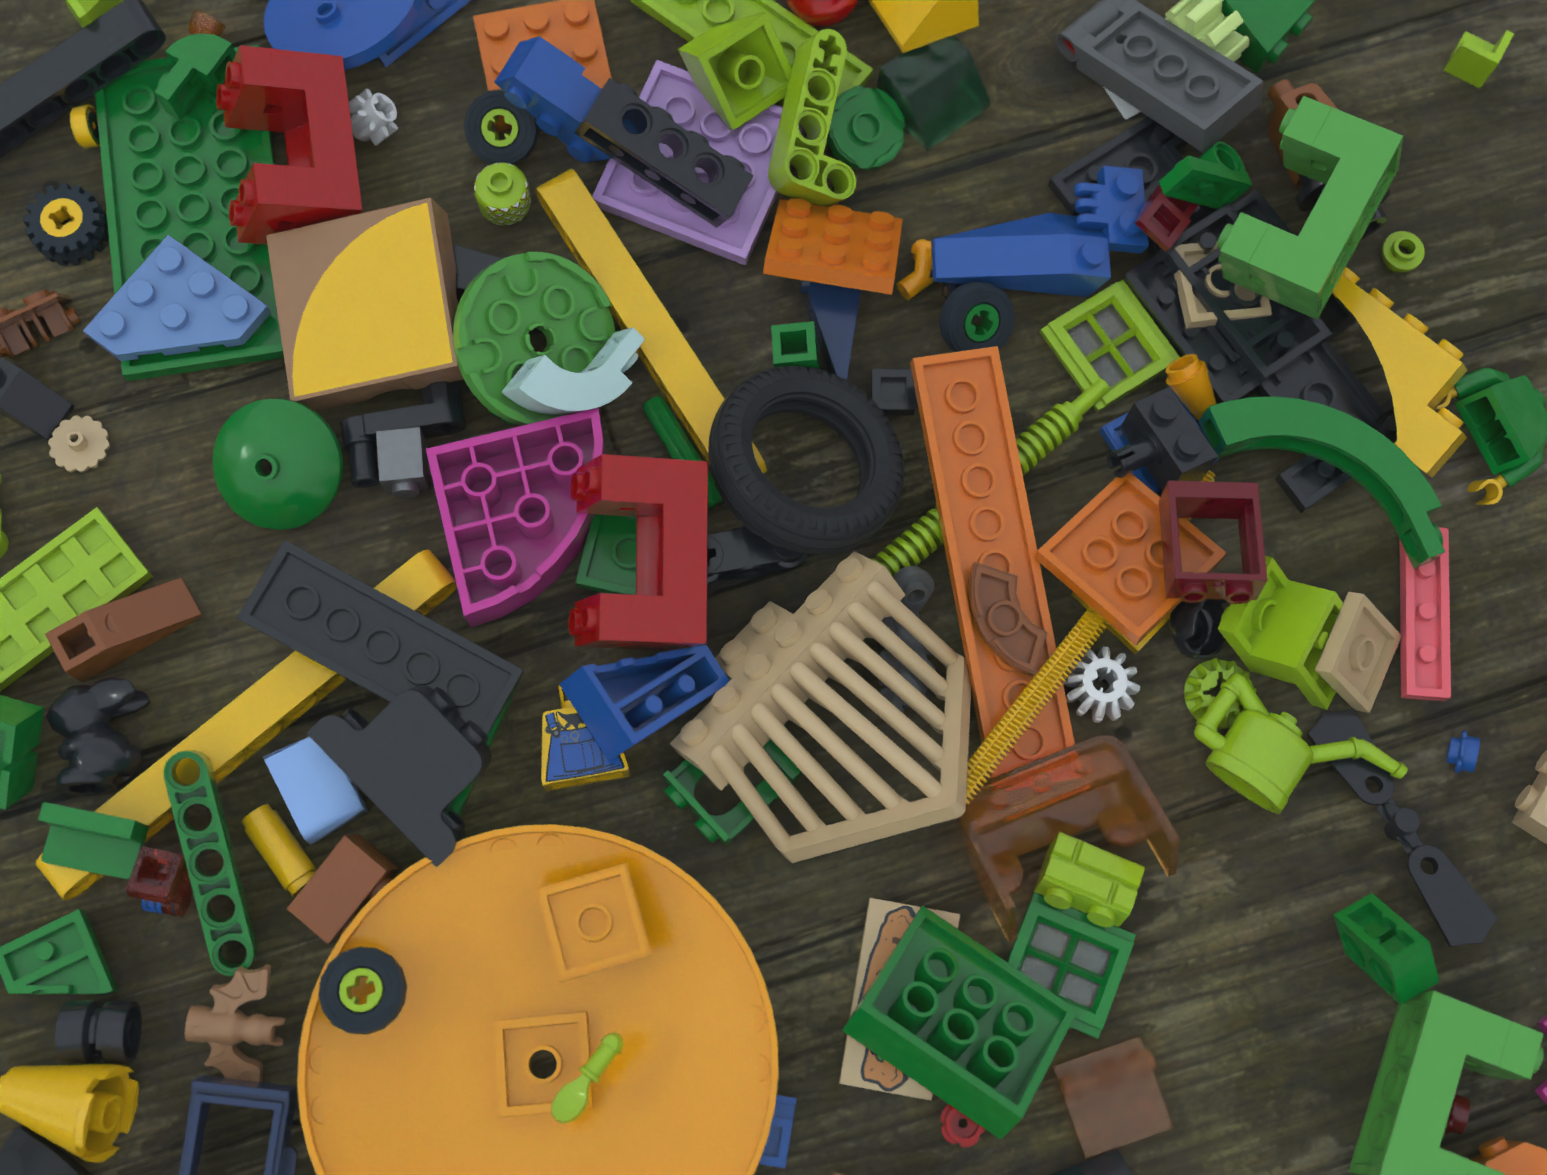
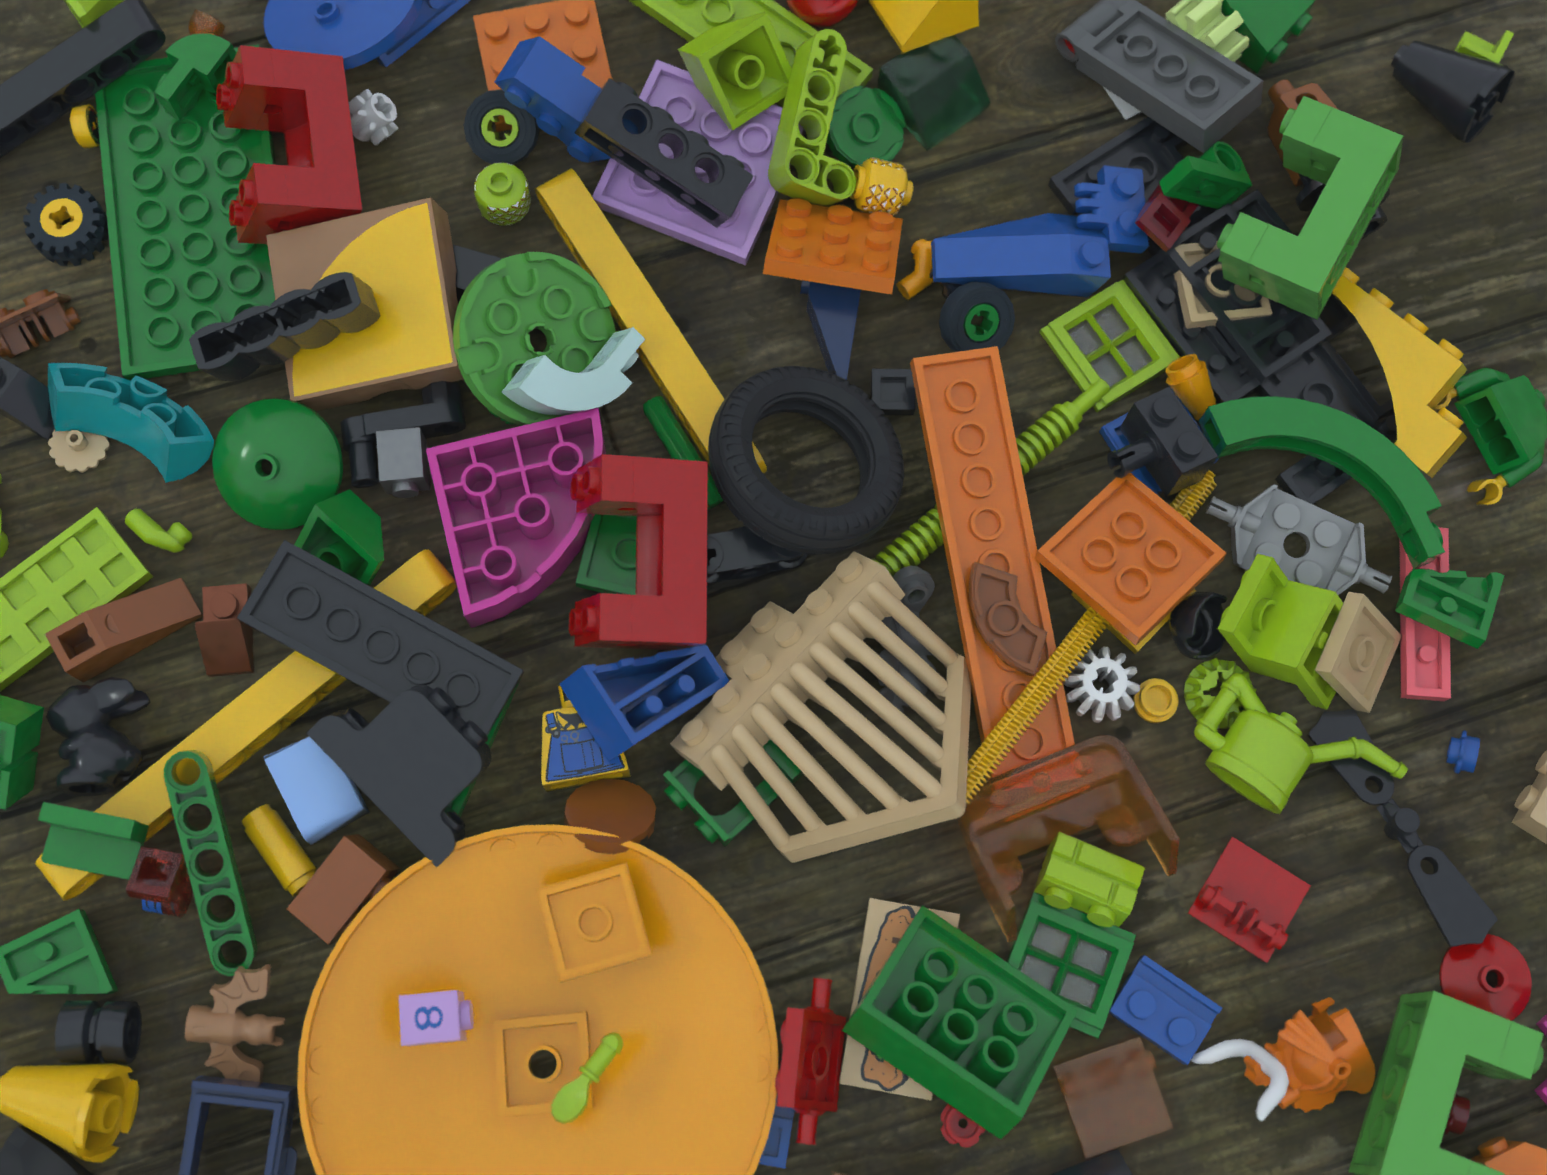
(131, 412): none -> teal brick
(155, 535): none -> lime arm
(175, 308): medium blue plate -> none
(222, 638): none -> copper slope
(279, 331): none -> black brick
(345, 536): none -> green slope
(345, 973): black bush -> none
(434, 1018): none -> lavender brick
(611, 808): none -> dark orange tile
(795, 345): green brick -> none
(811, 1060): none -> red plate
(881, 186): none -> yellow head
(1156, 700): none -> yellow plate
(1164, 1010): none -> blue plate
(1213, 501): dark red window -> none
(1249, 900): none -> red hinge
(1307, 1063): none -> orange helmet
(1334, 545): none -> light grey plate
(1386, 948): green brick -> none
(1395, 259): lime plate -> none
(1451, 602): none -> green wing
(1452, 85): none -> black cone
(1465, 972): none -> red dish

